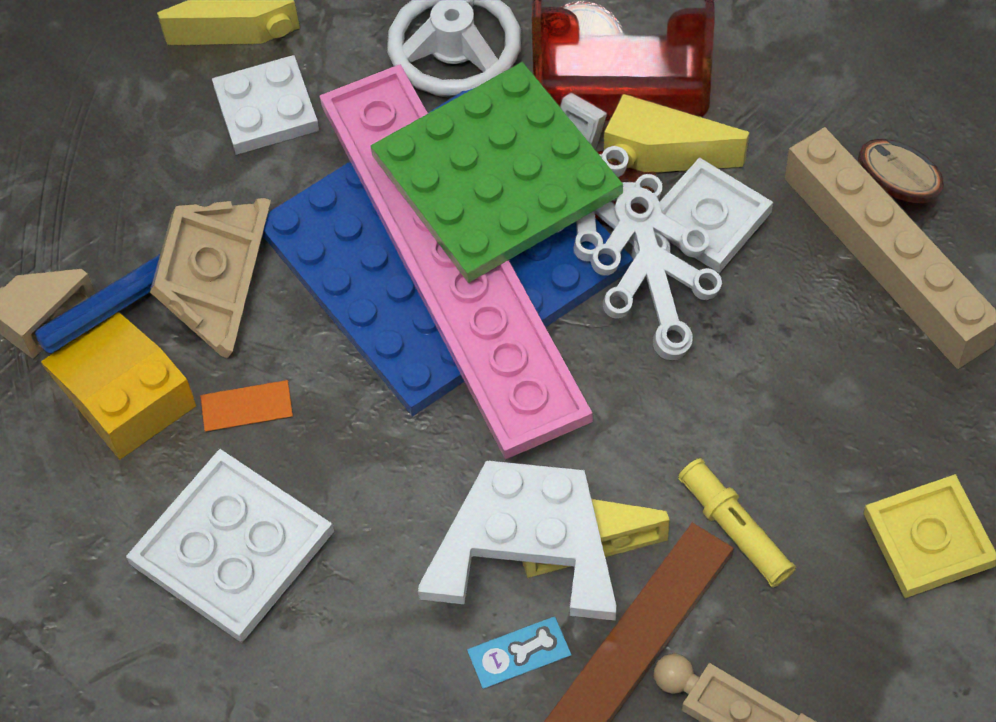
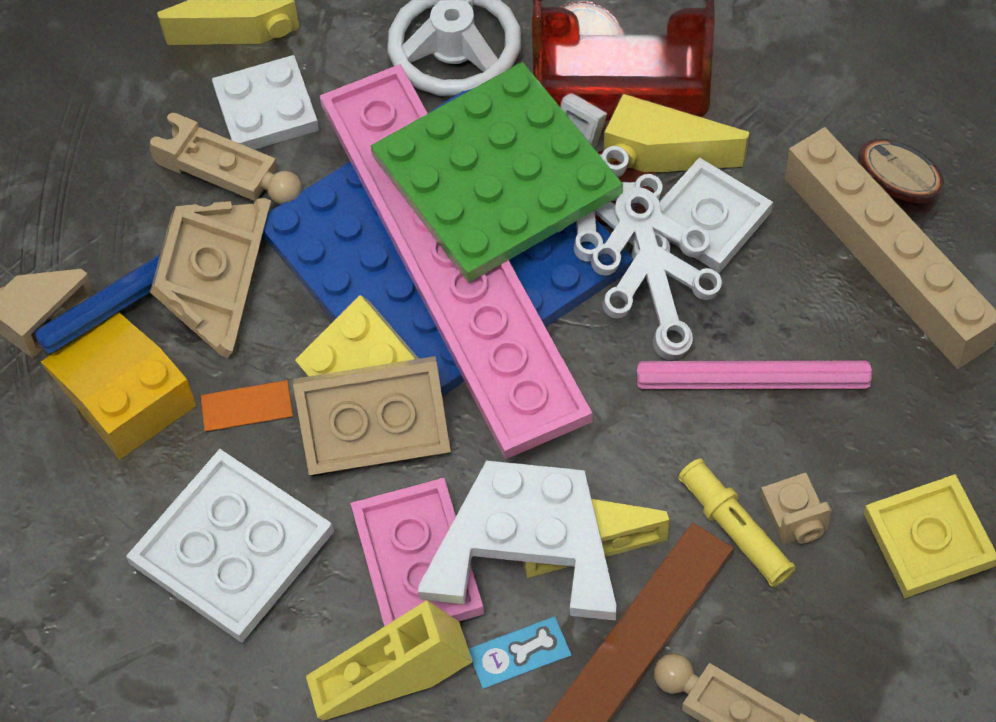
(223, 162): none -> tan plate
(354, 341): none -> light yellow plate
(371, 415): none -> tan plate
(391, 663): none -> light yellow slope
(399, 542): none -> bright pink plate
(754, 374): none -> bright pink axle
(796, 509): none -> tan bracket

